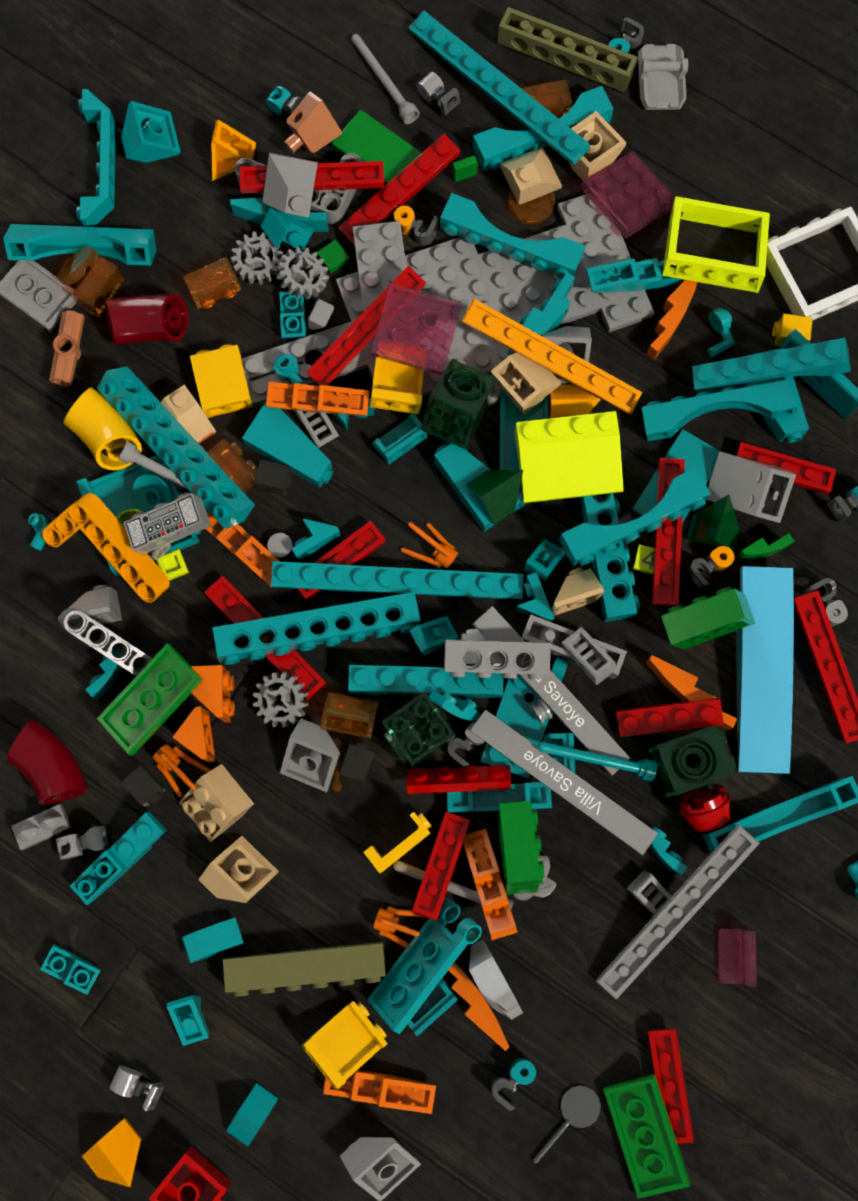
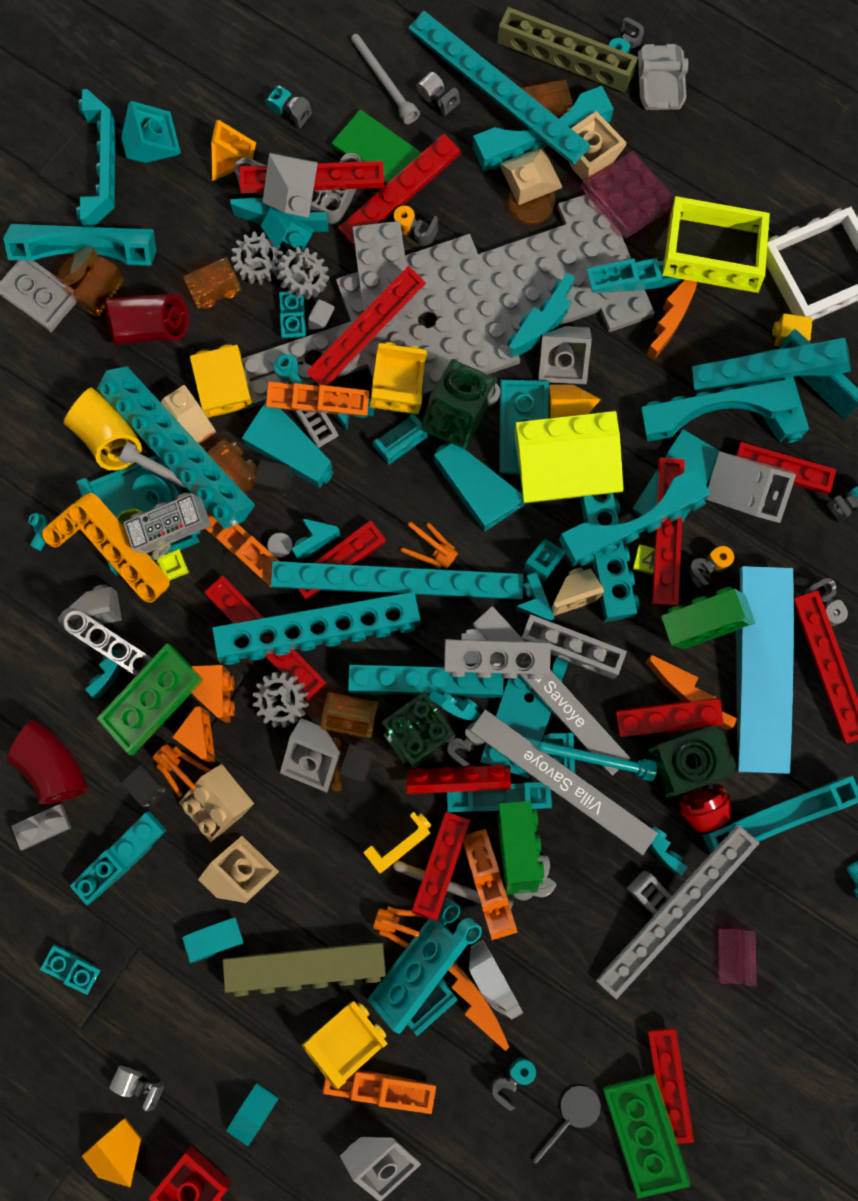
(69, 335): nougat piece -> none
(73, 845): leg -> none
(188, 1019): teal slope -> none
(311, 125): nougat torso -> none
(333, 256): green tile -> none
(416, 329): clear pink plate -> none
(432, 634): teal slope -> none
(464, 168): green tile -> none
(465, 220): teal arch -> none
(497, 492): dark green slope -> none
(524, 381): tan slope -> none
(540, 711): light grey bush -> none
(551, 356): light orange tile -> none
(603, 672): light grey slope -> none
(715, 525): dark green slope -> none
(721, 323): teal plate -> none
(761, 549): green slope -> none

